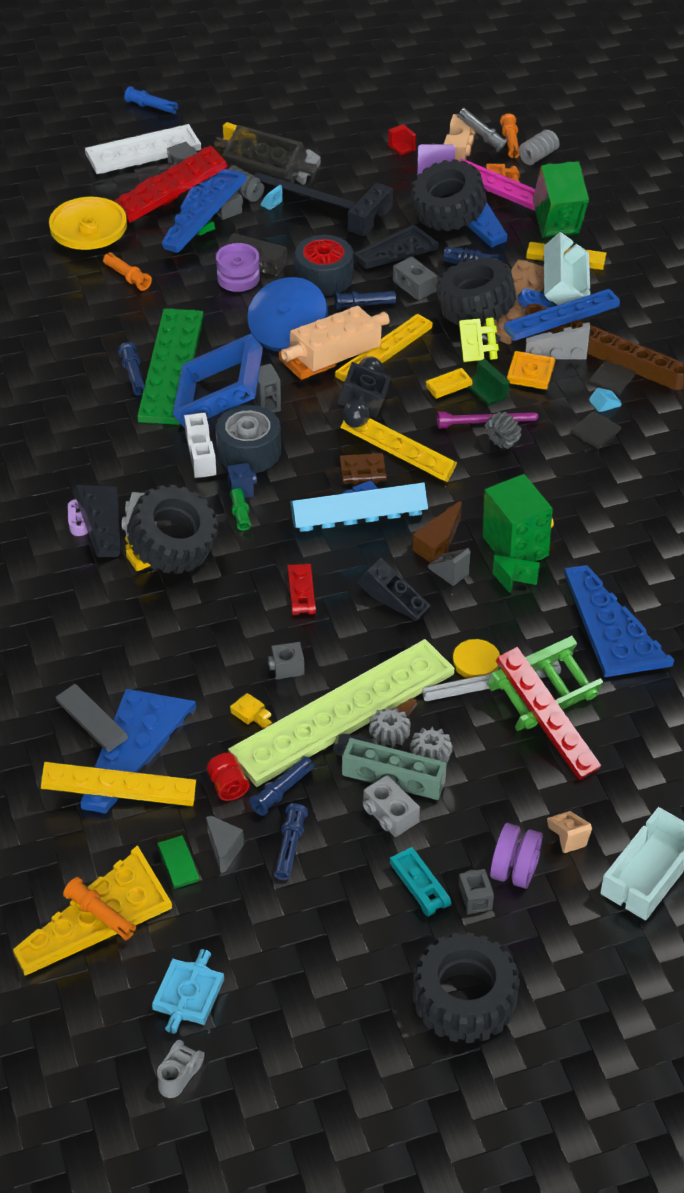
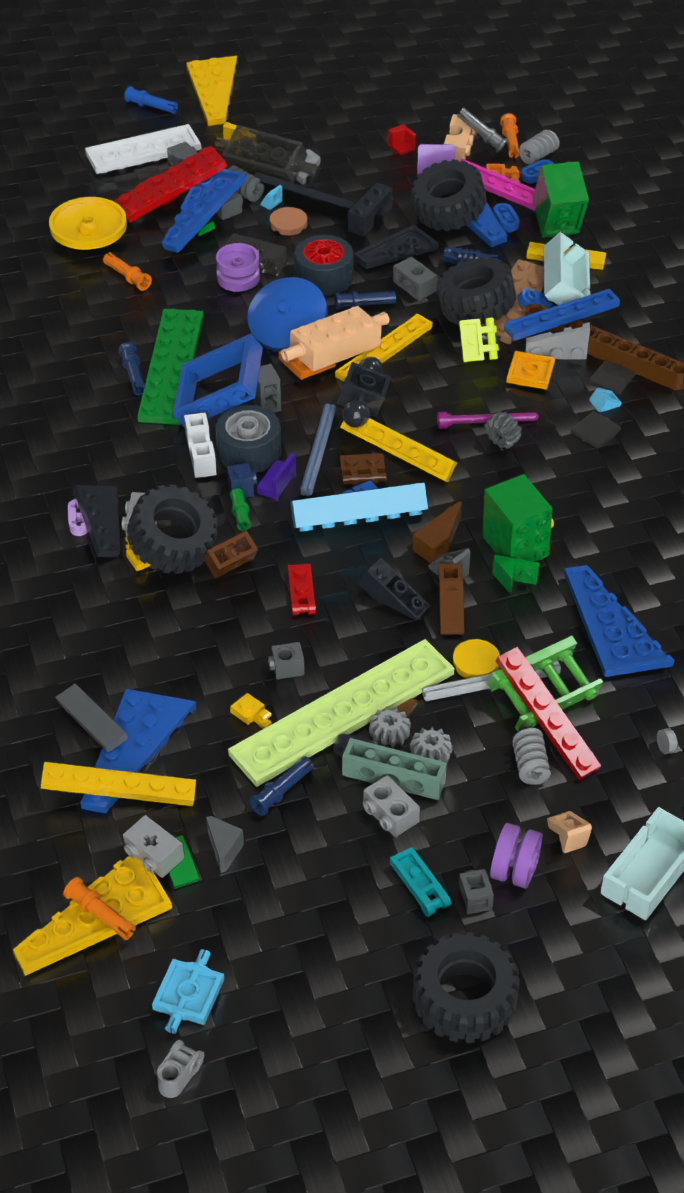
(153, 846): none -> light grey brick
(213, 86): none -> yellow wing
(228, 776): red wheel -> none
(230, 554): none -> reddish brown brick
(277, 477): none -> dark purple panel
(288, 221): none -> nougat tile
(291, 831): dark blue pin -> none
(317, 450): none -> sand blue axle
(448, 383): yellow plate -> none
(451, 599): none -> reddish brown slope
(489, 384): dark green panel -> none
(507, 217): none -> blue plate
(531, 172): none -> blue plate
(531, 756): none -> light grey piece
(667, 741): none -> light grey tile

